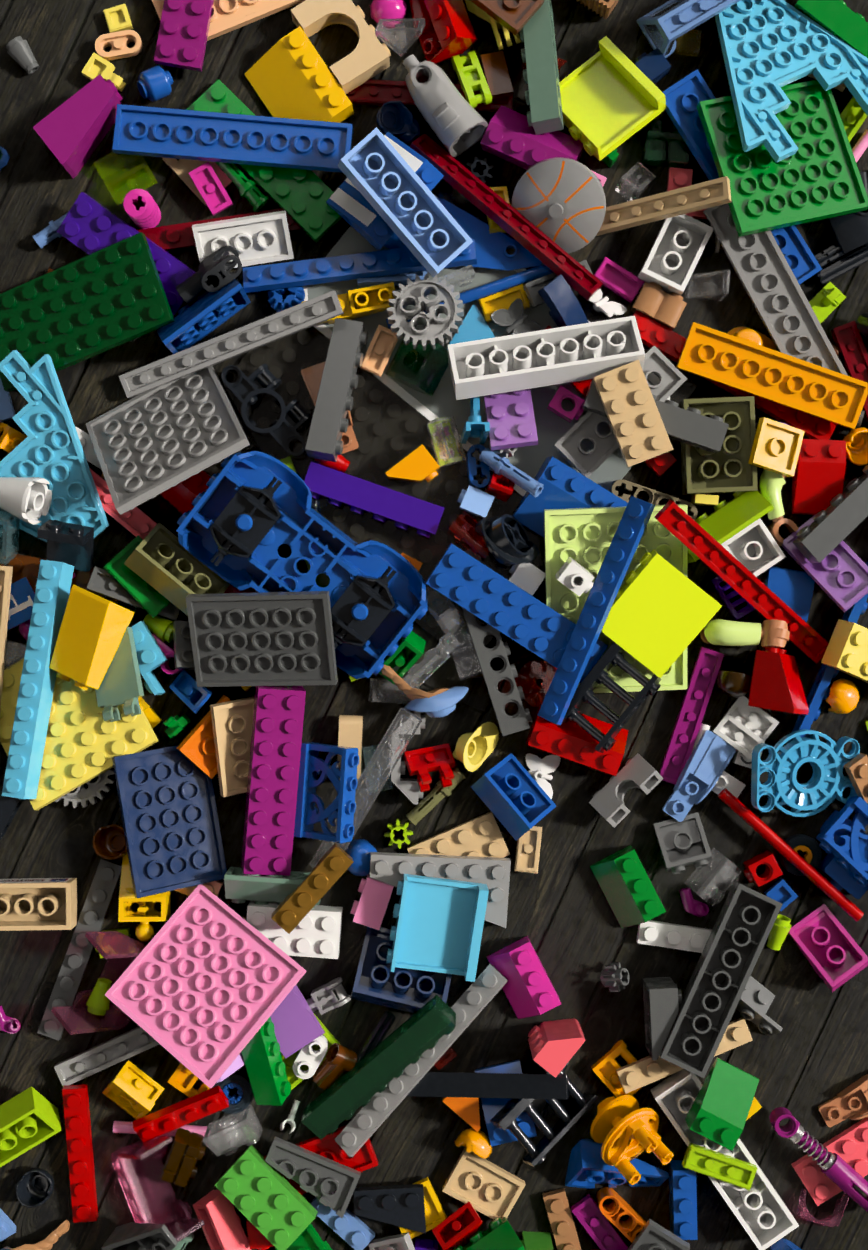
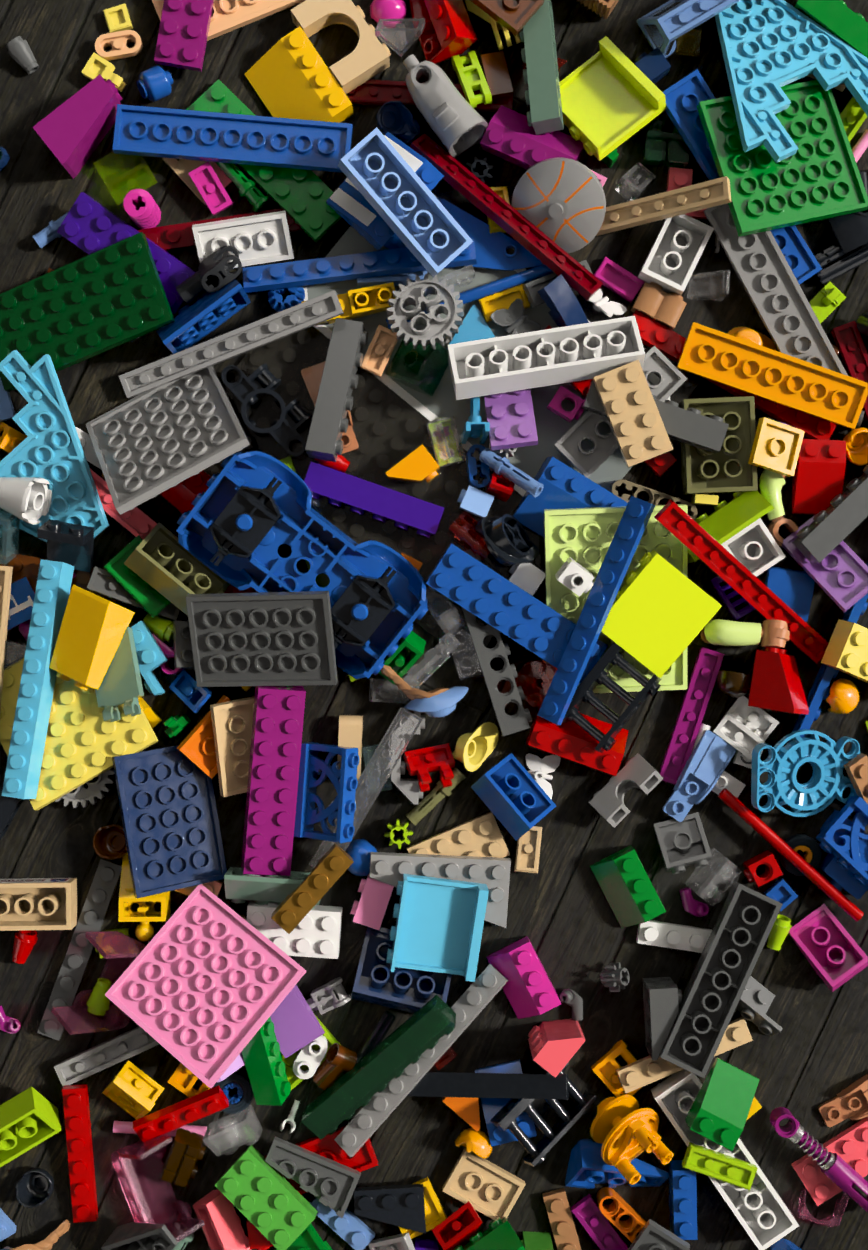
(23, 945): none -> red cone
(574, 1001): none -> dark grey arm

